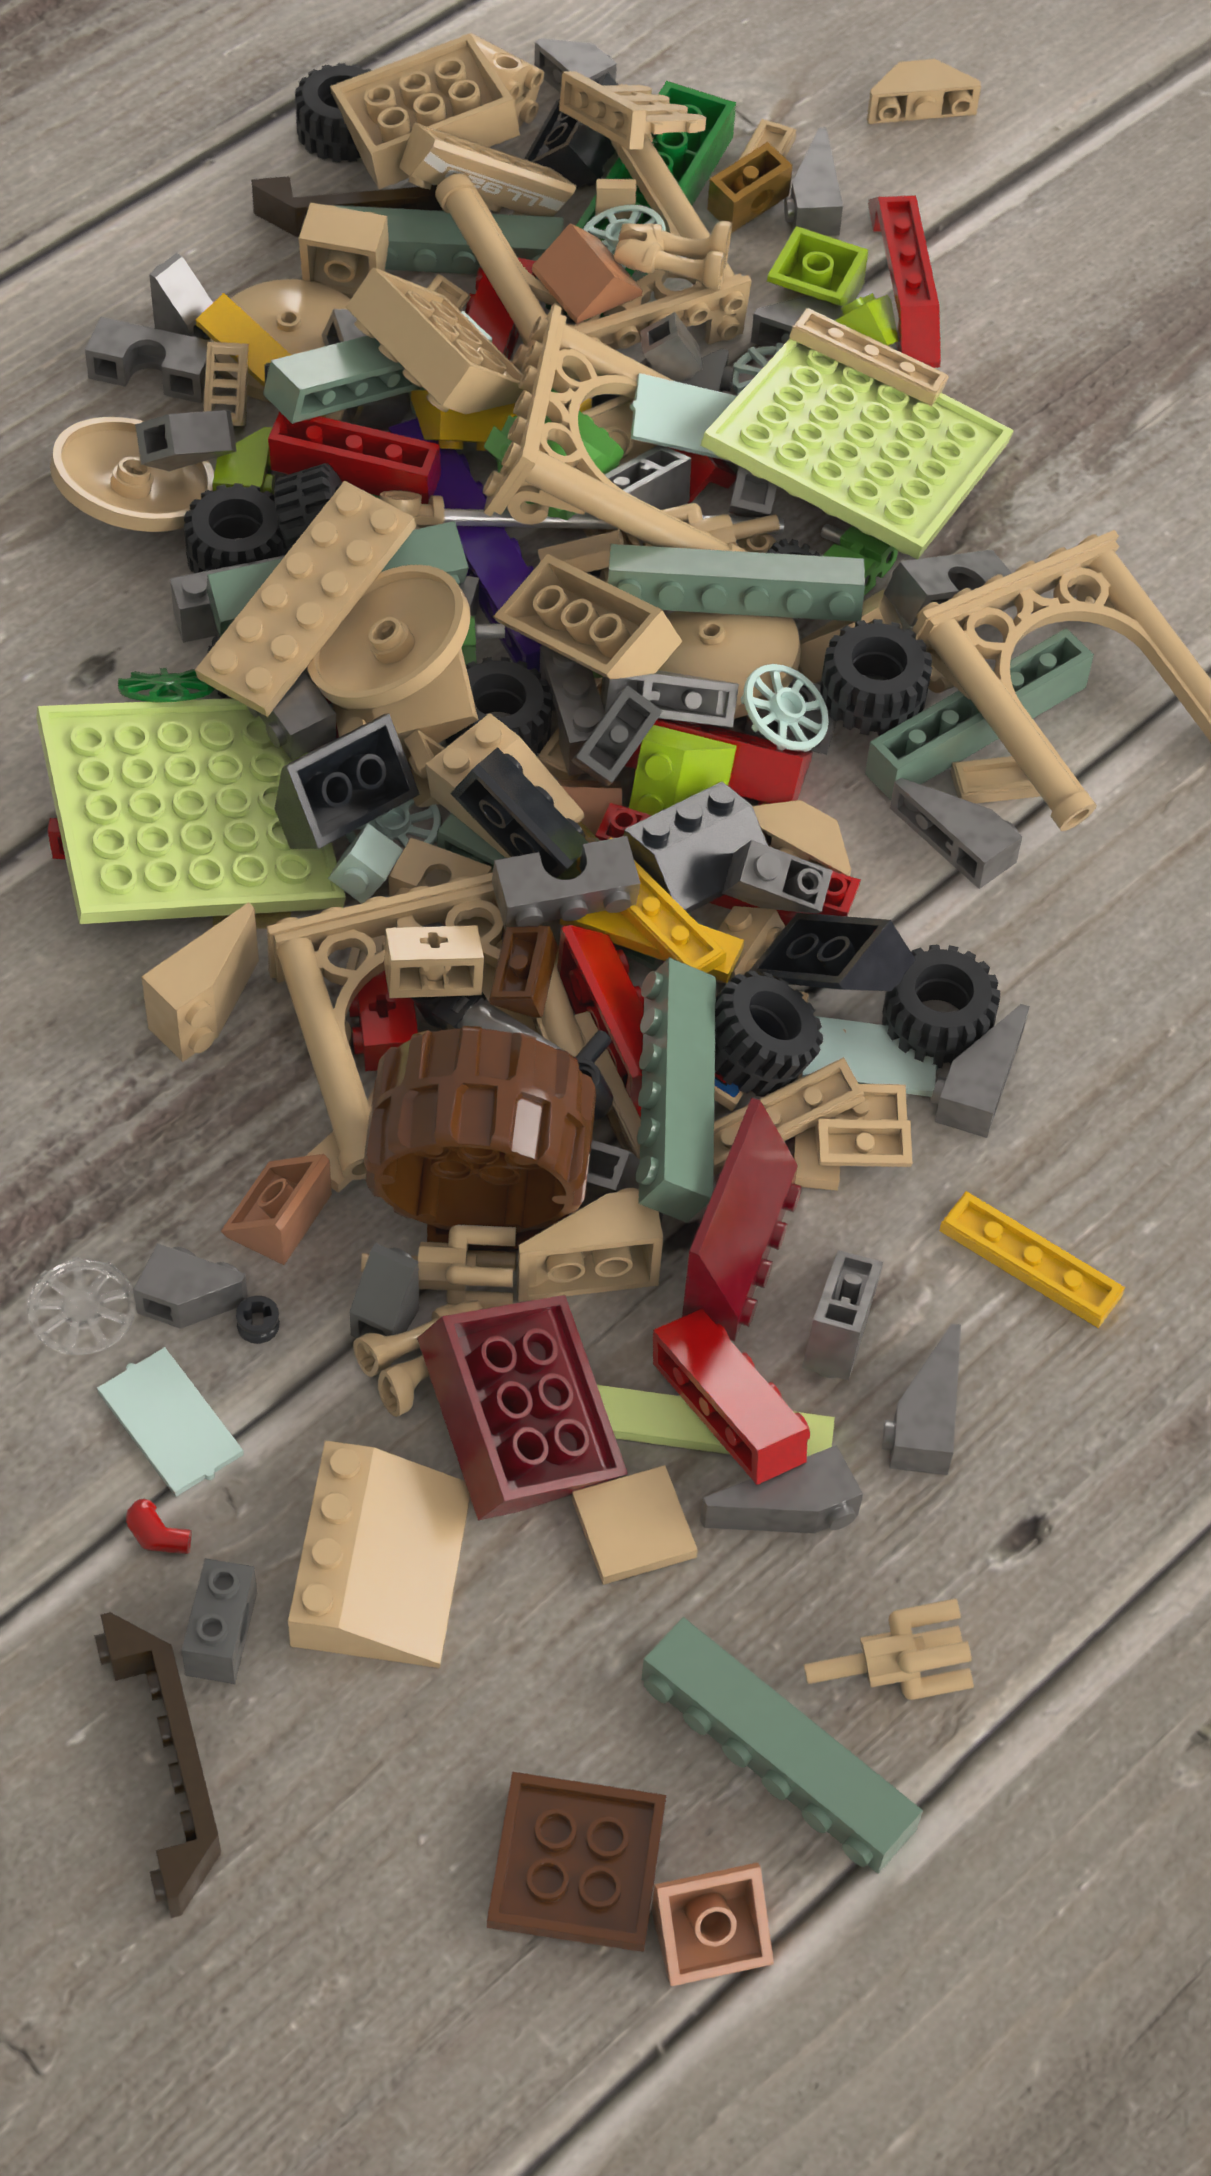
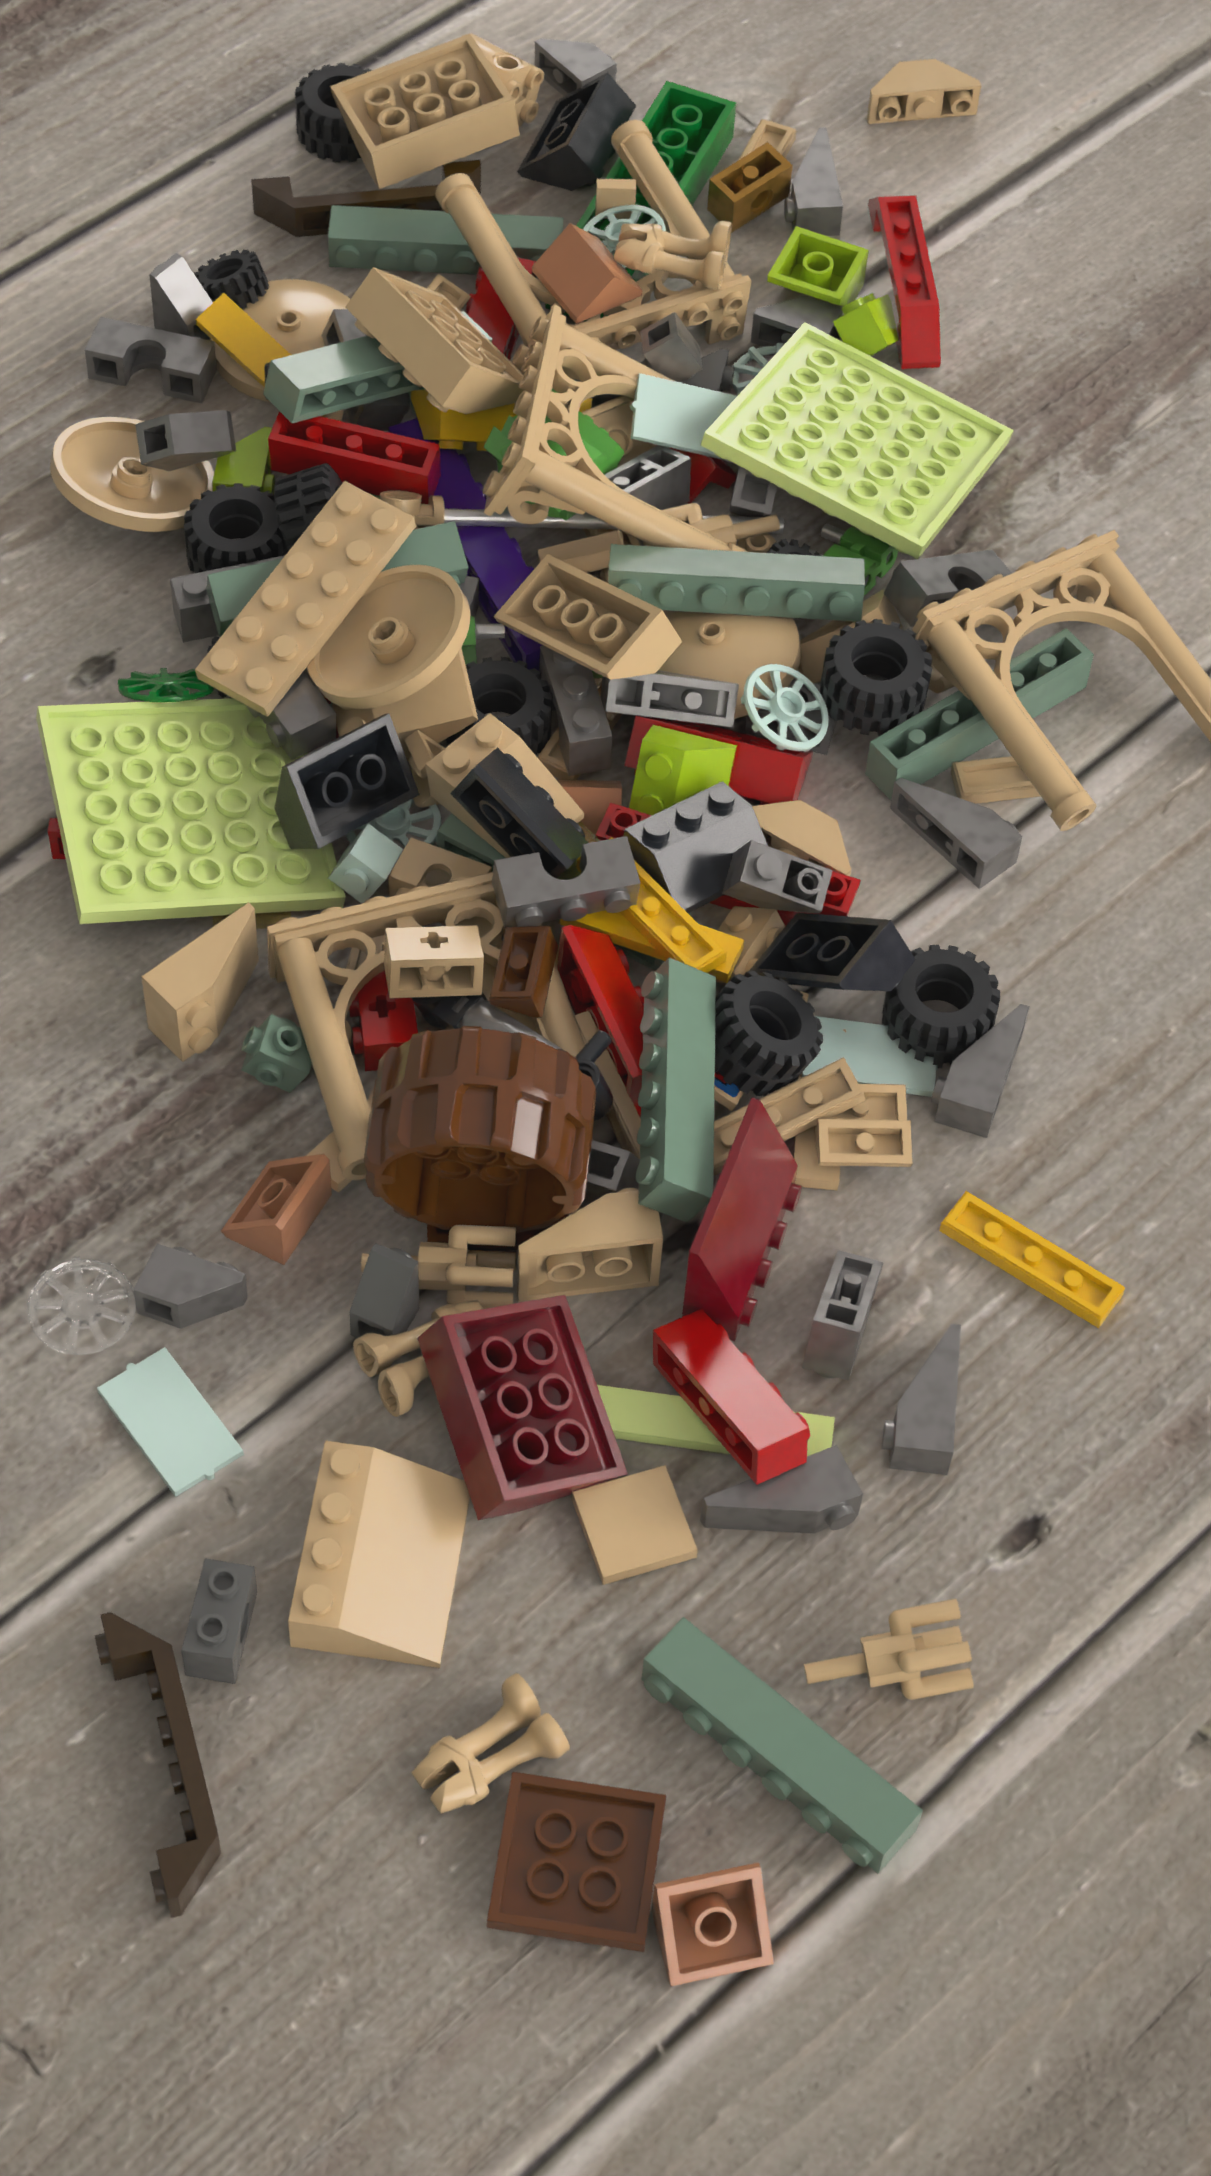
(151, 1531): red arm -> none
(211, 382): tan slope -> none
(235, 275): none -> black tyre
(257, 1333): black bush -> none
(276, 1053): none -> sand green brick
(342, 246): tan slope -> none
(448, 1755): none -> tan piece
(498, 176): tan slope -> none
(616, 736): dark grey brick -> none
(624, 110): tan fence -> none
(869, 356): tan tile -> none

